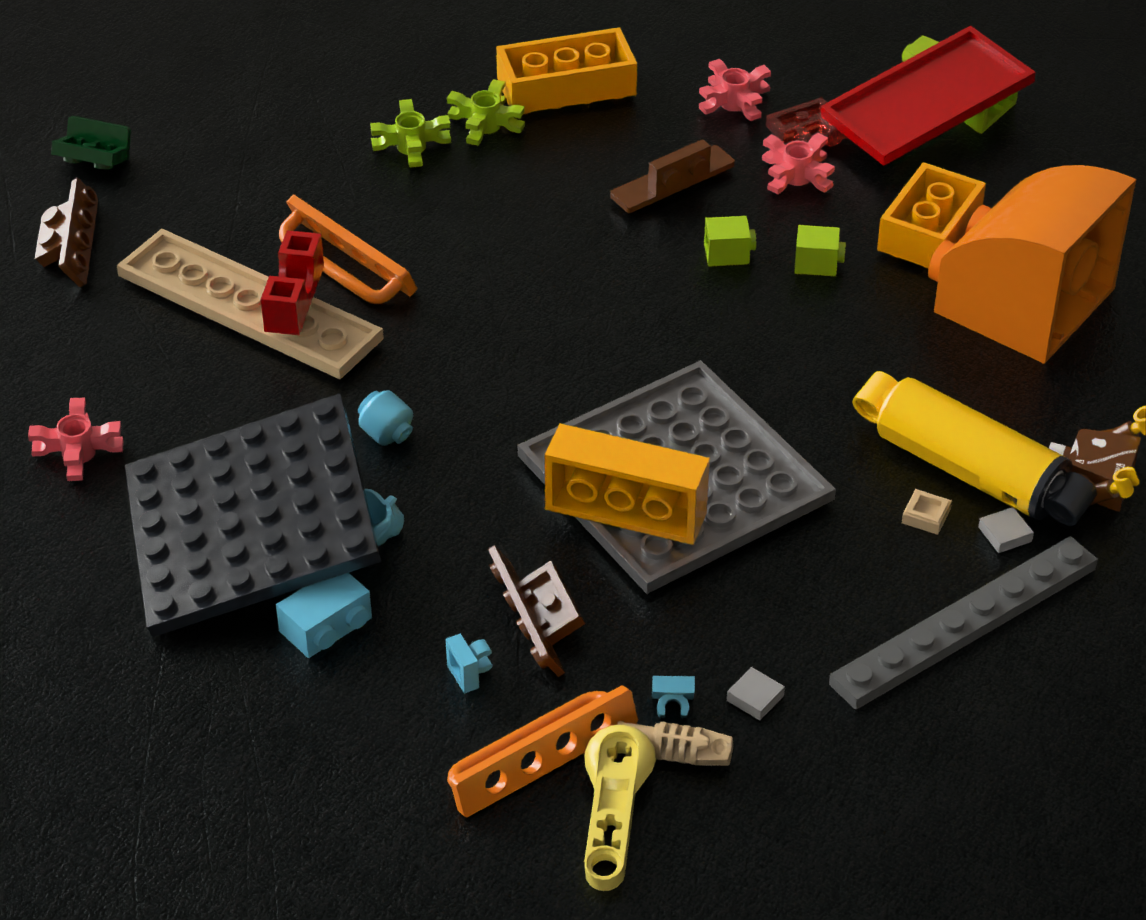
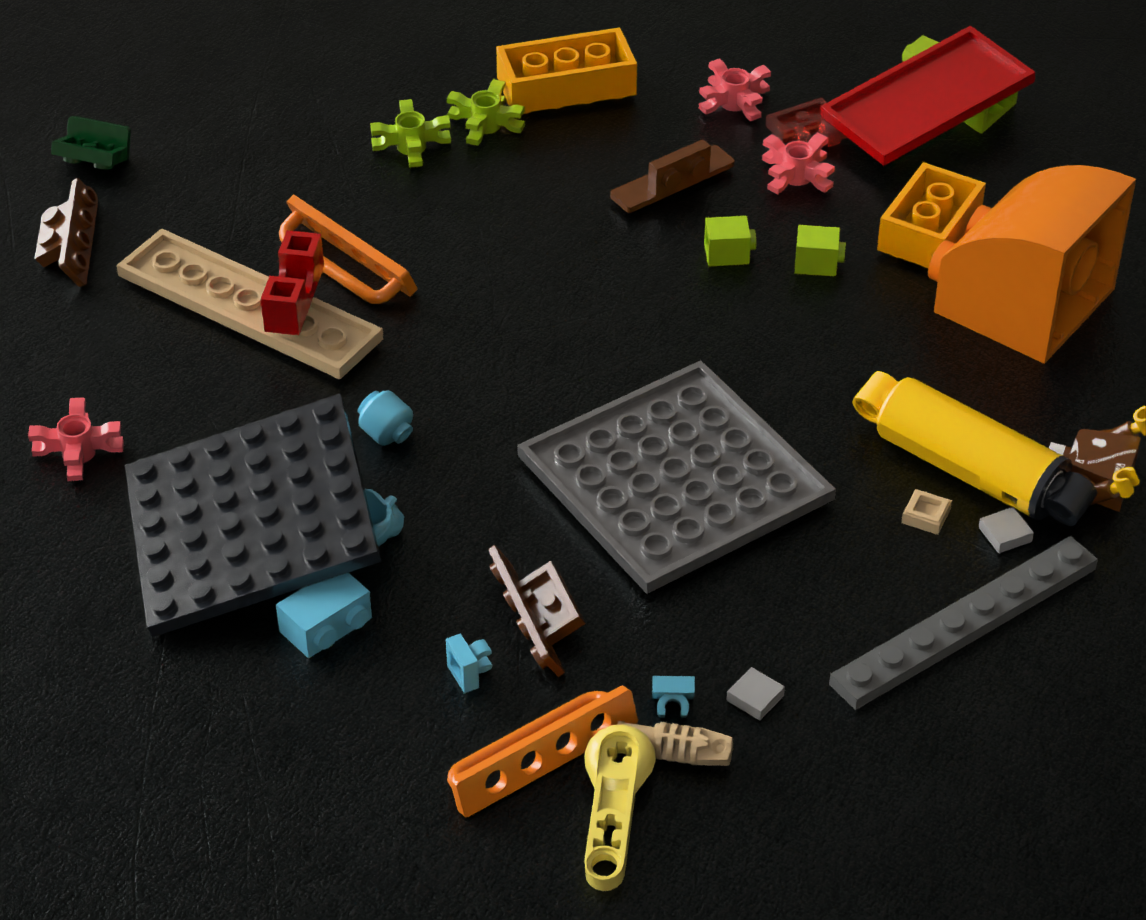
(626, 483): light orange brick -> none

